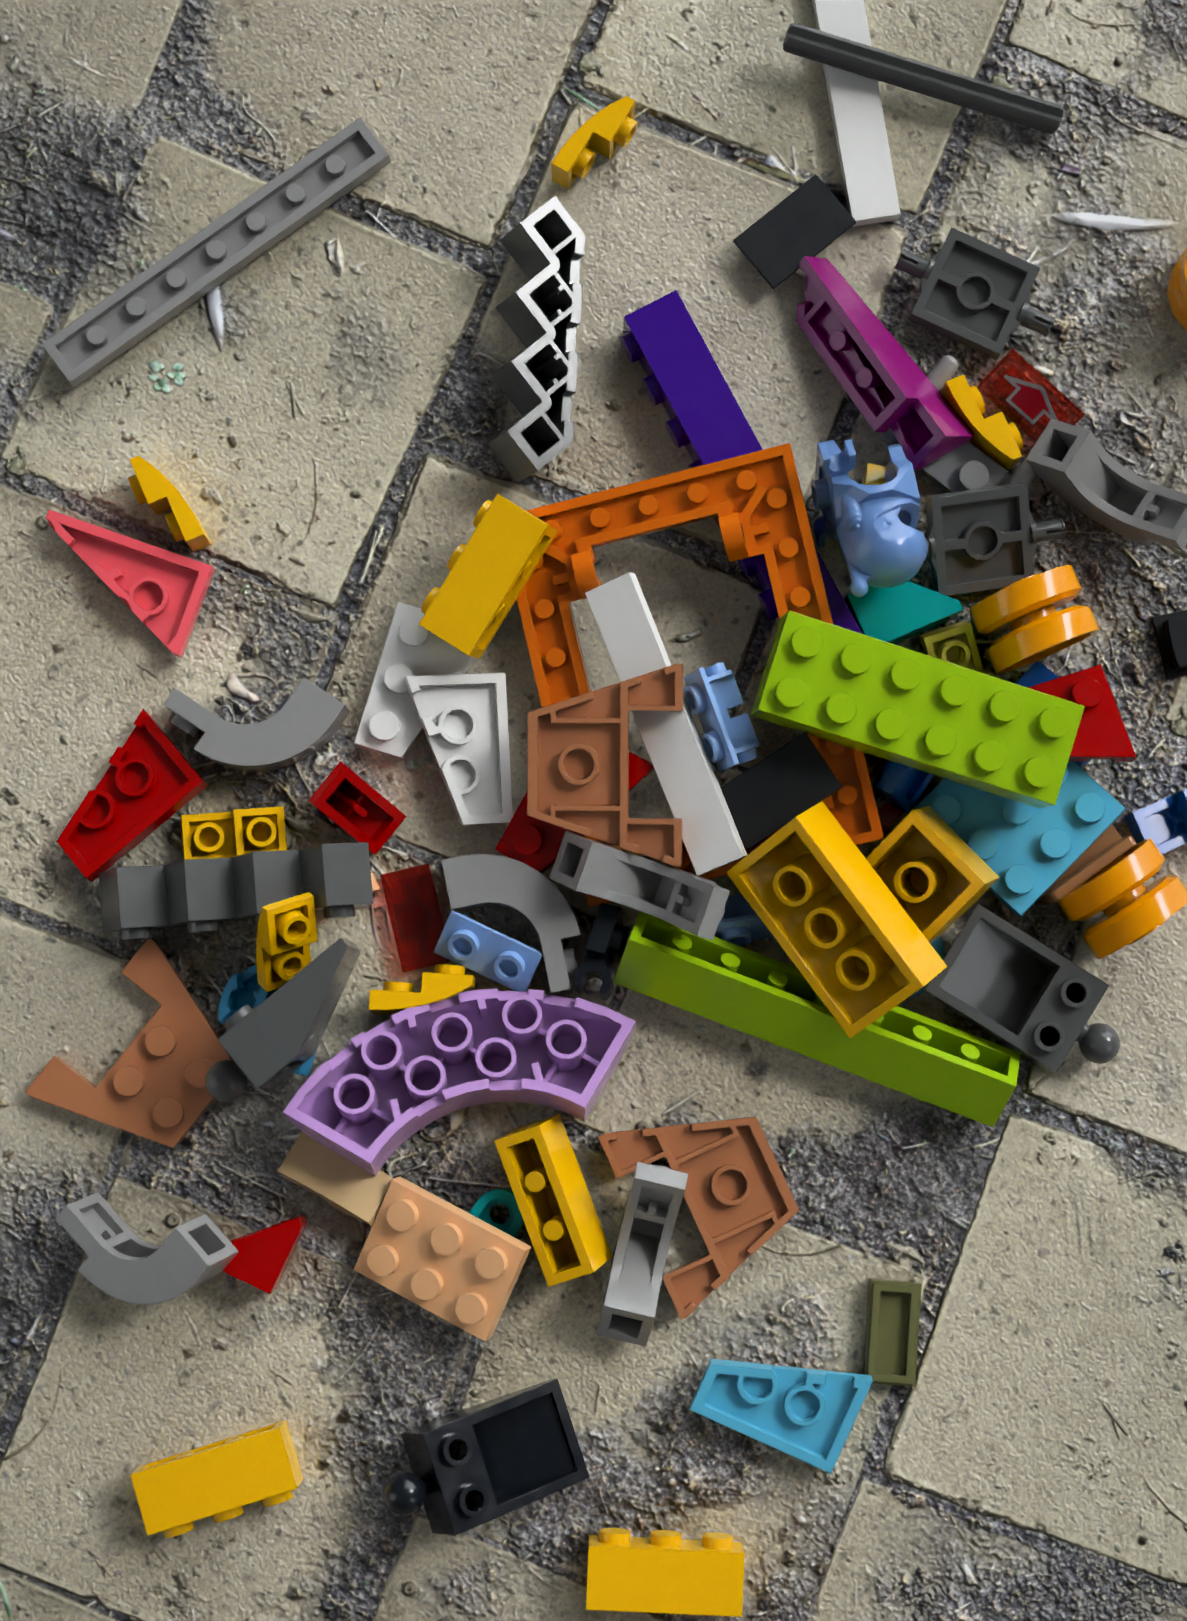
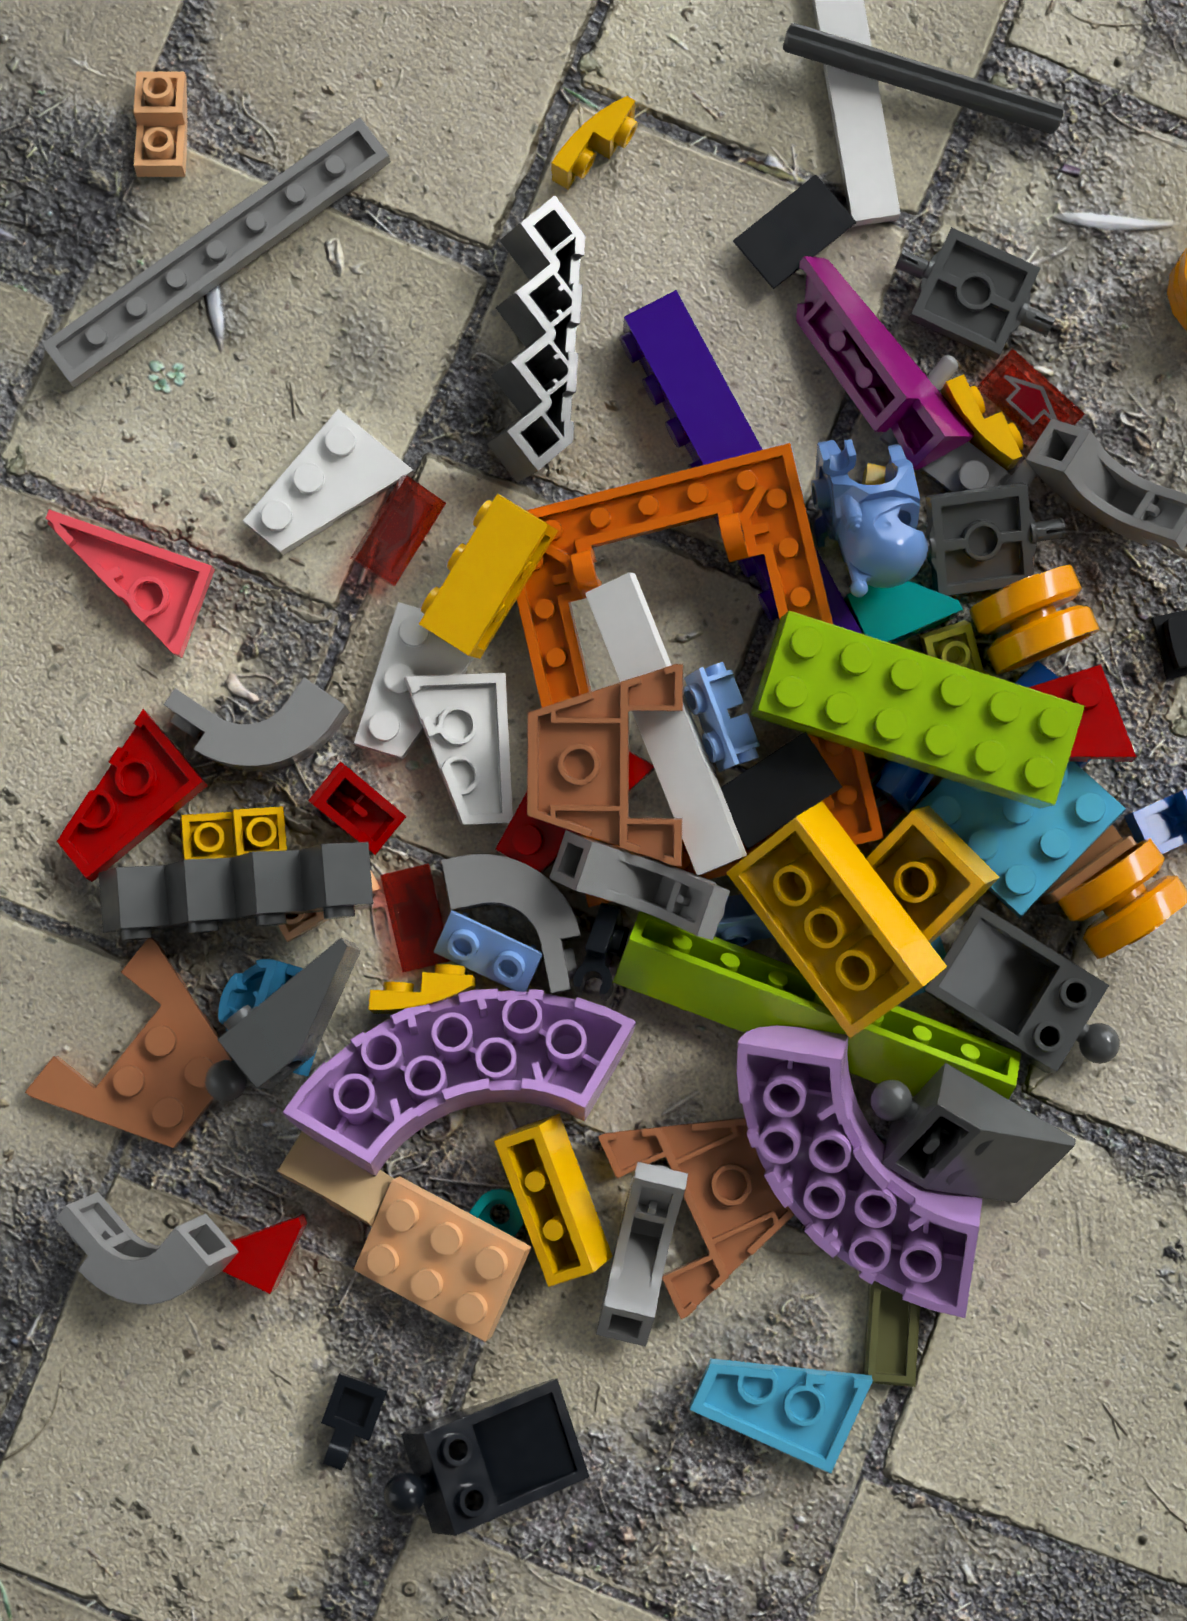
(161, 124): none -> light nougat slope
(161, 495): yellow slope -> none
(217, 1480): yellow brick -> none
(284, 939): yellow slope -> none
(325, 481): none -> white wing
(352, 1413): none -> black plate
(398, 530): none -> clear red tile
(665, 1573): yellow brick -> none
(832, 1173): none -> lavender brick
(966, 1137): none -> dark grey slope

